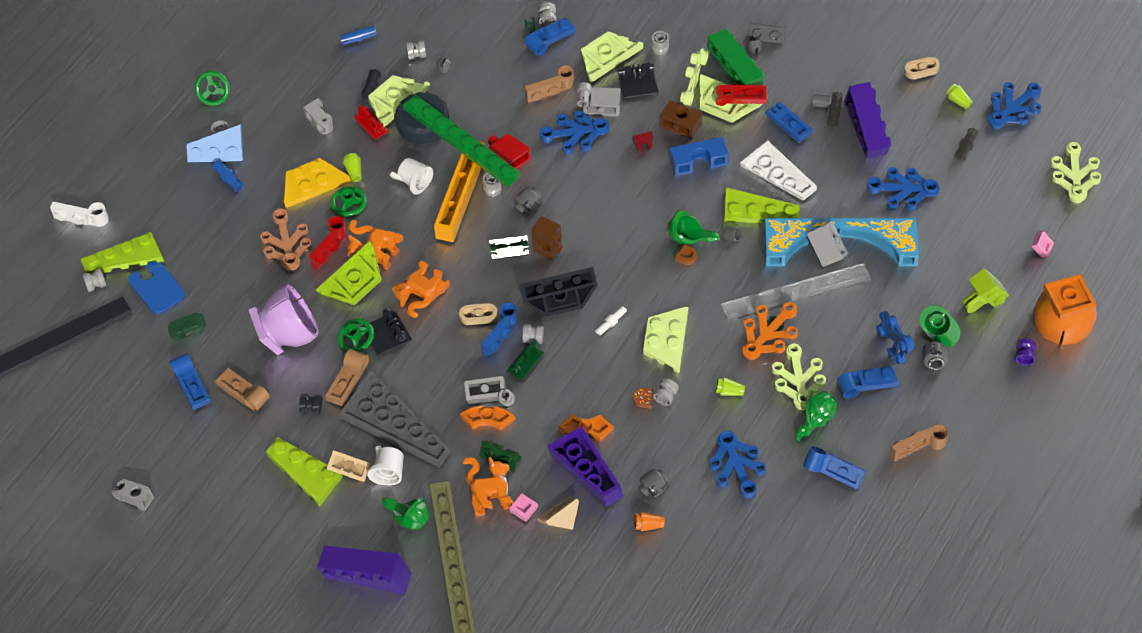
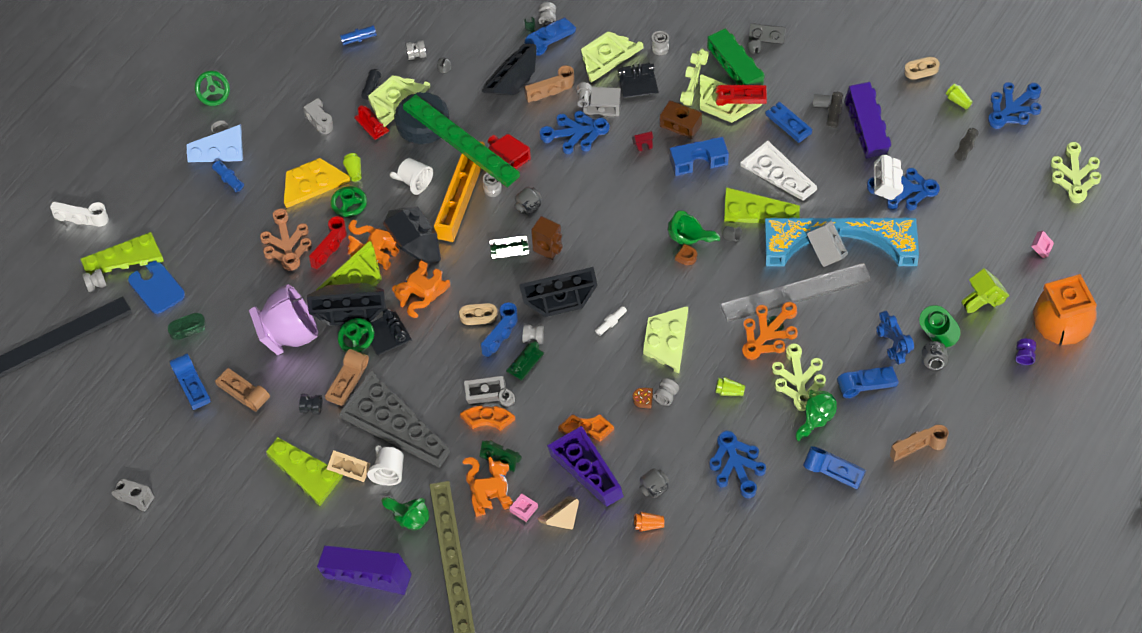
(345, 302): none -> black wedge
(413, 233): none -> black wedge
(513, 72): none -> black wedge
(887, 177): none -> white brick

